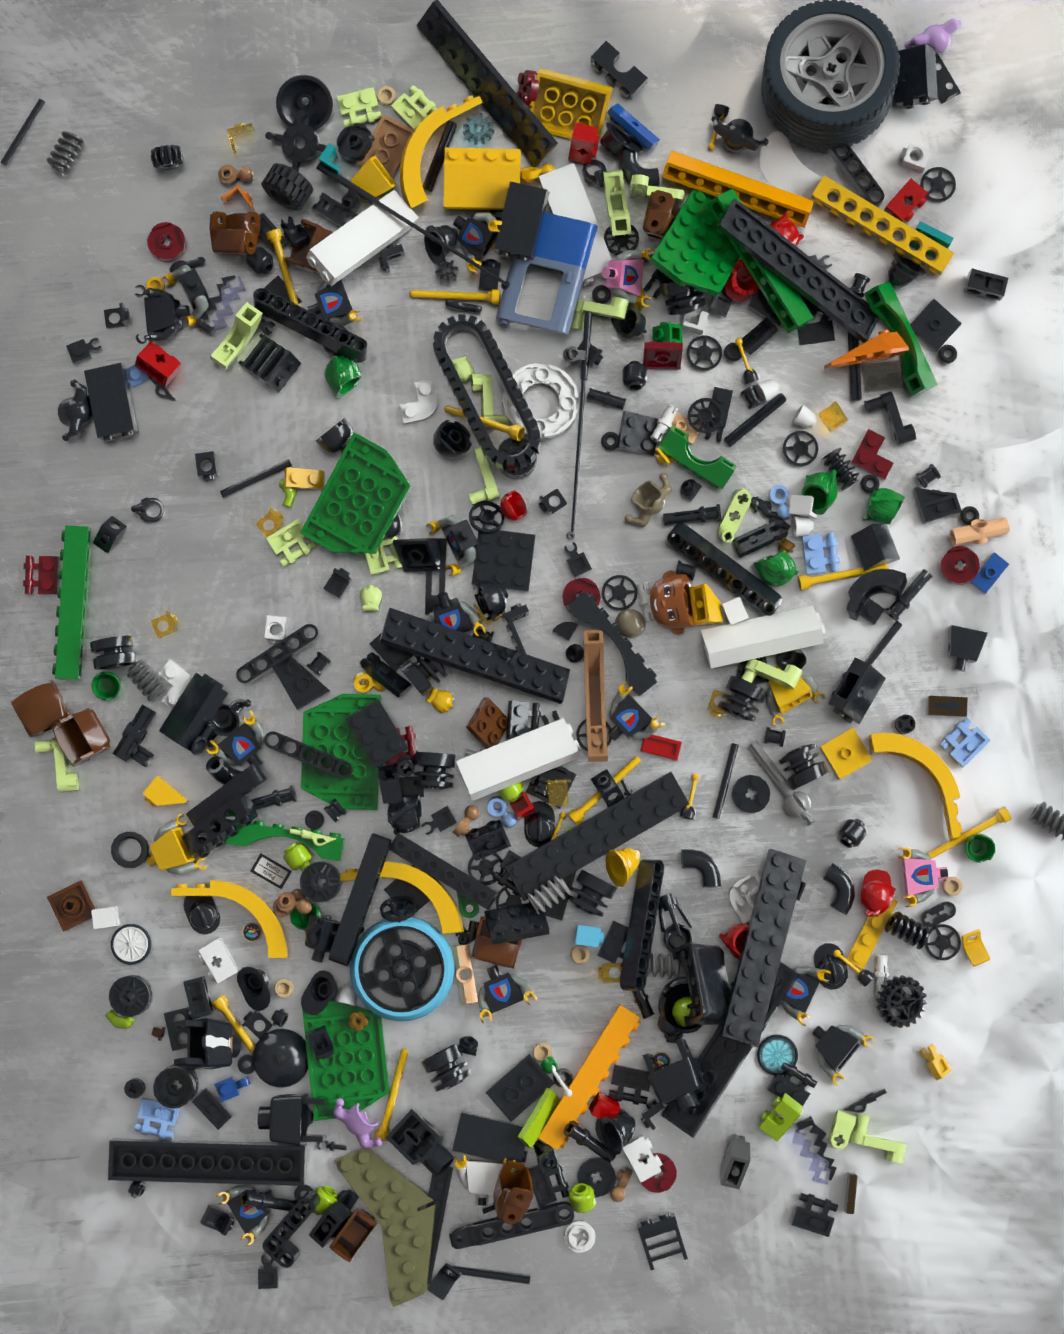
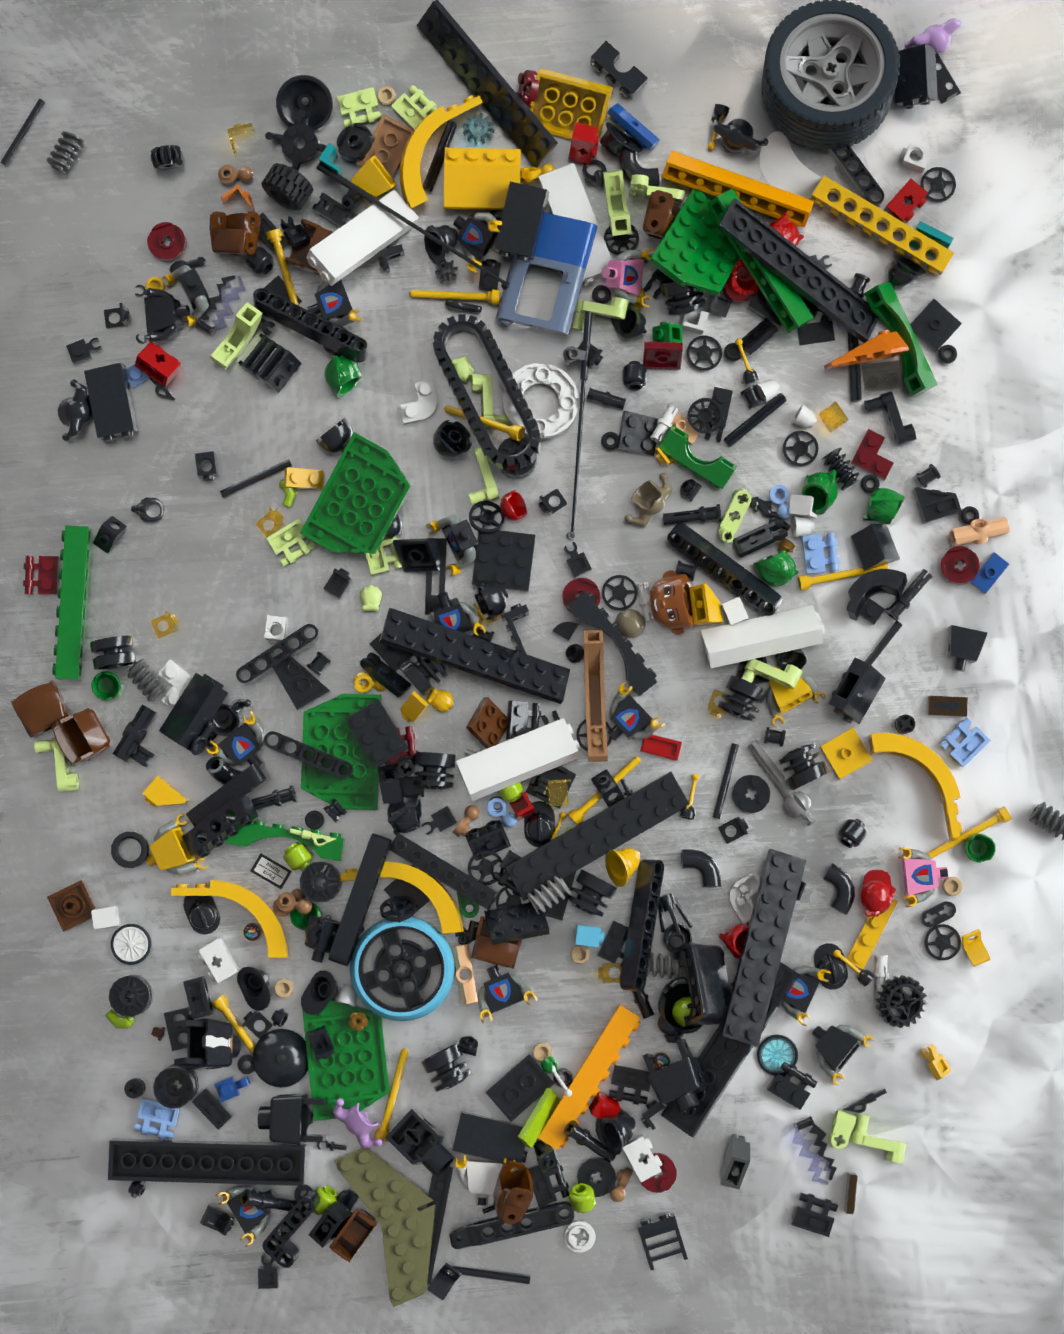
(413, 708): none -> yellow slope
(741, 829): none -> black bracket
(775, 1125): lime brick -> none
(908, 929): black piece -> none
(986, 284): black brick -> none

